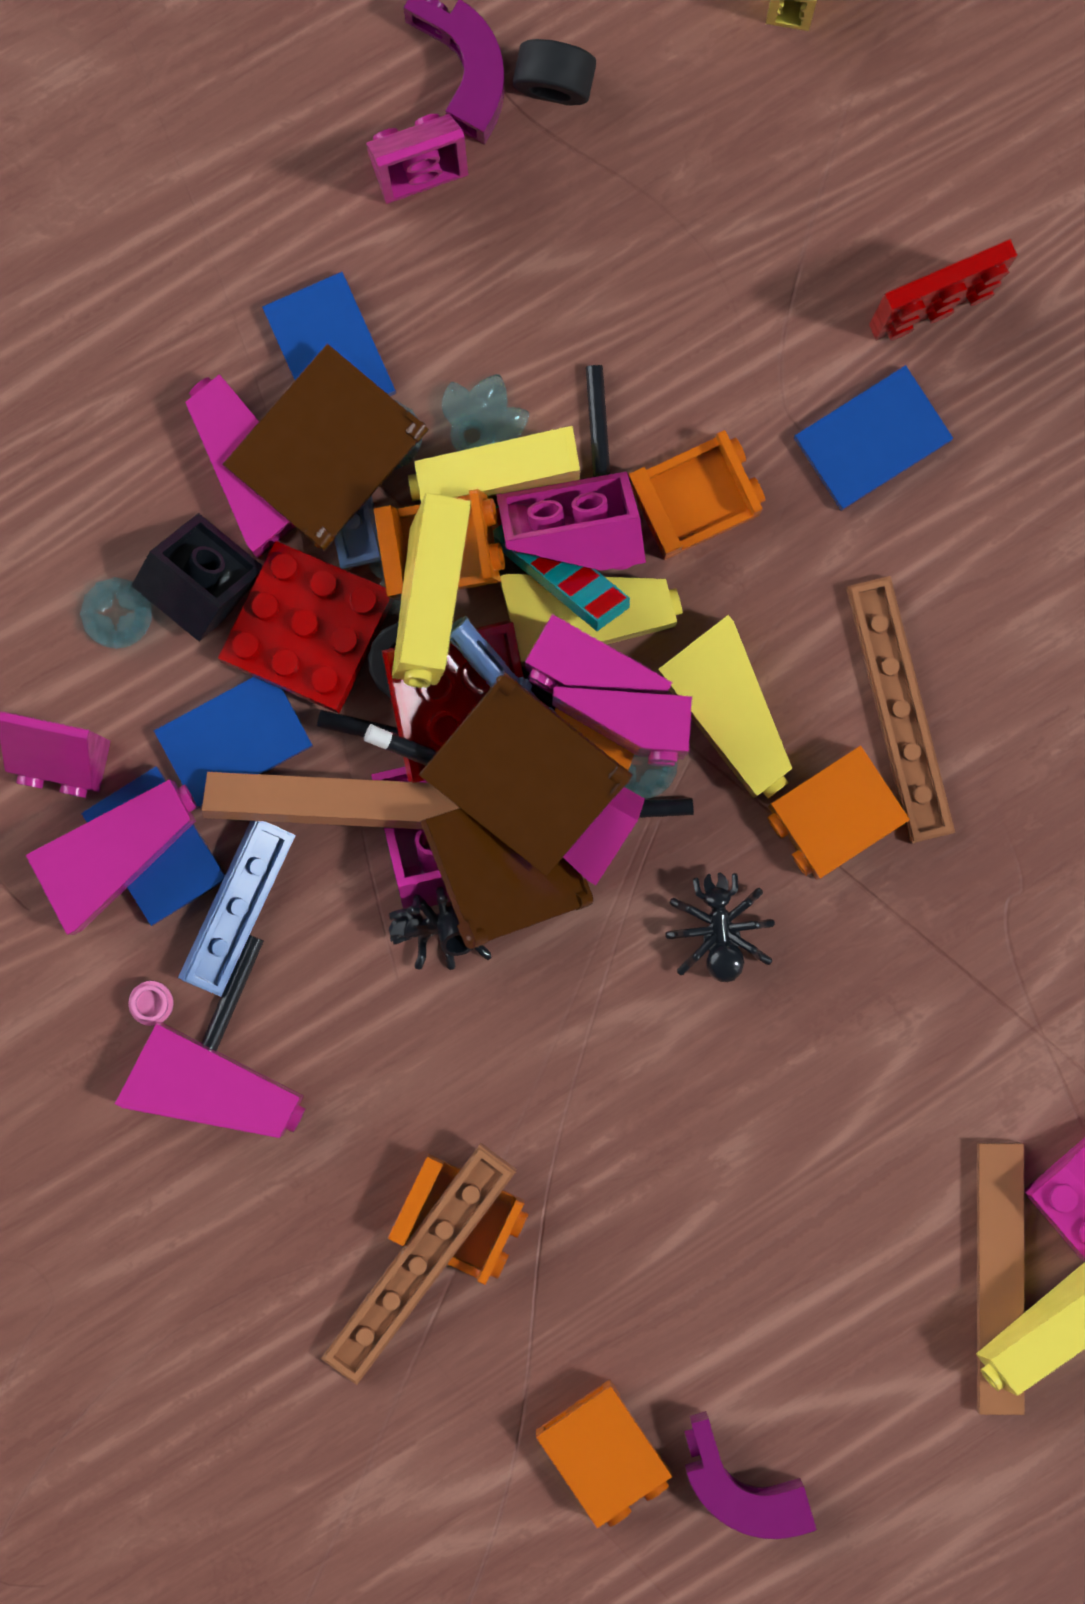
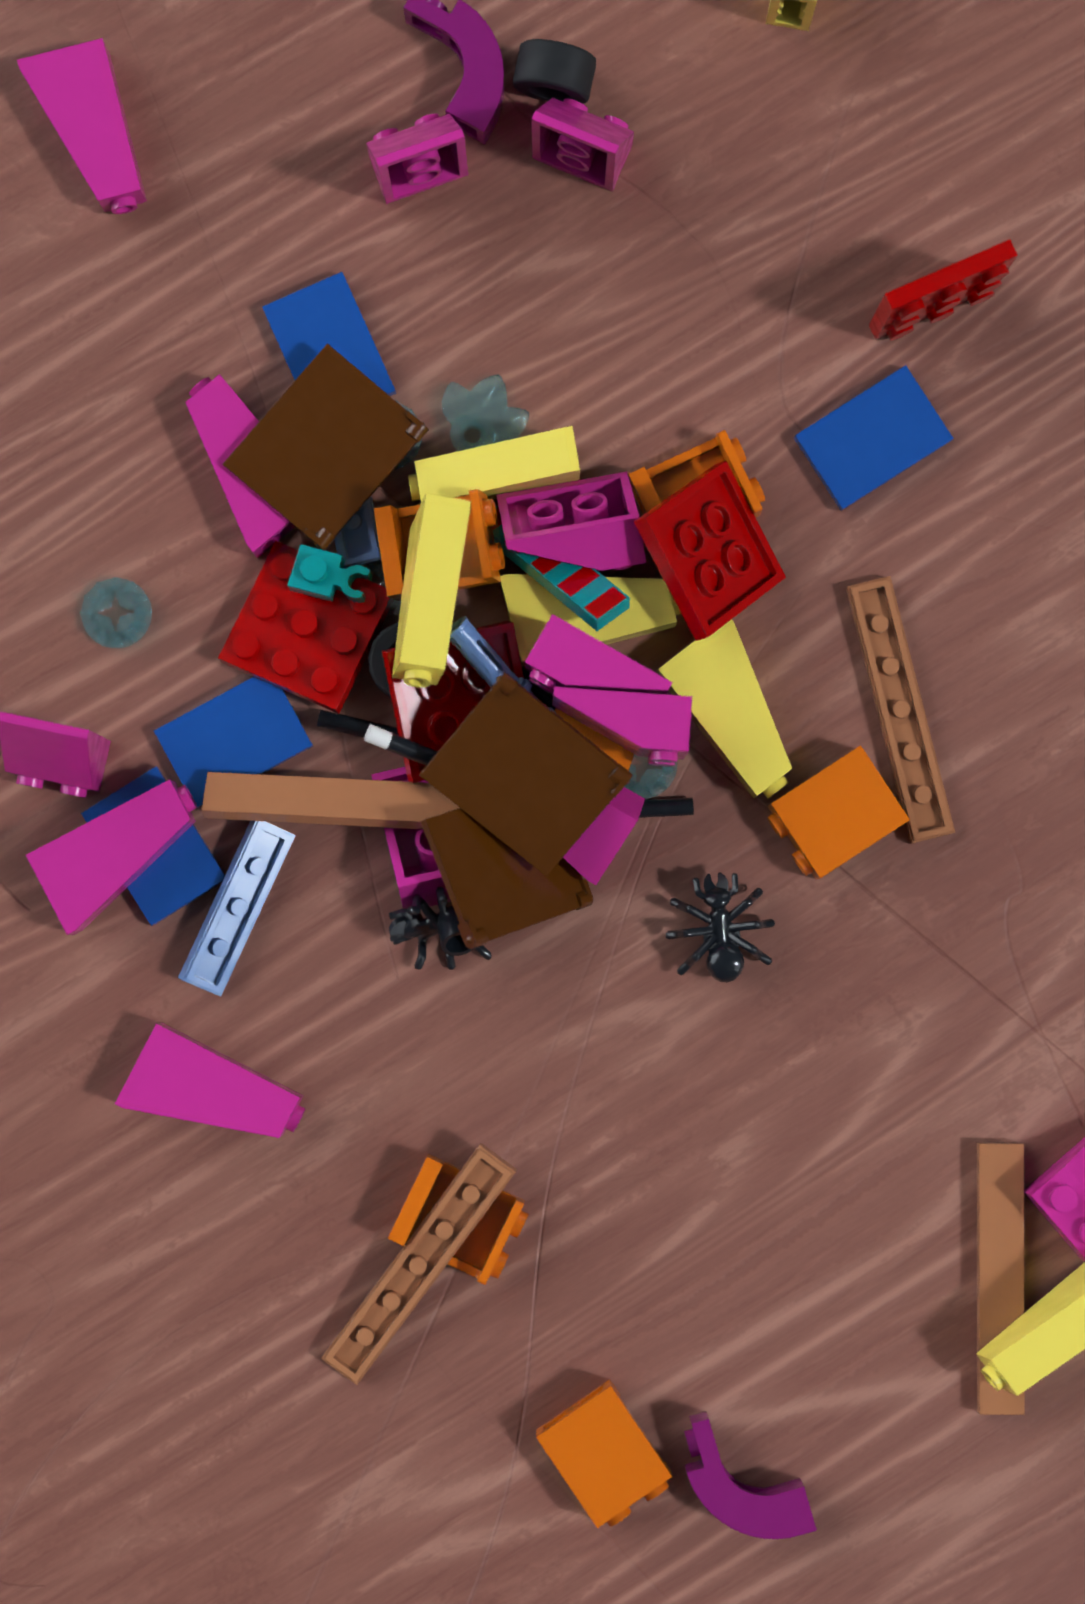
(87, 112): none -> dark pink slope
(150, 1003): bright pink plate -> none
(197, 576): black slope -> none
(232, 993): black bar -> none
(322, 573): none -> teal plate
(580, 142): none -> dark pink slope
(597, 420): black bar -> none
(710, 550): none -> red plate

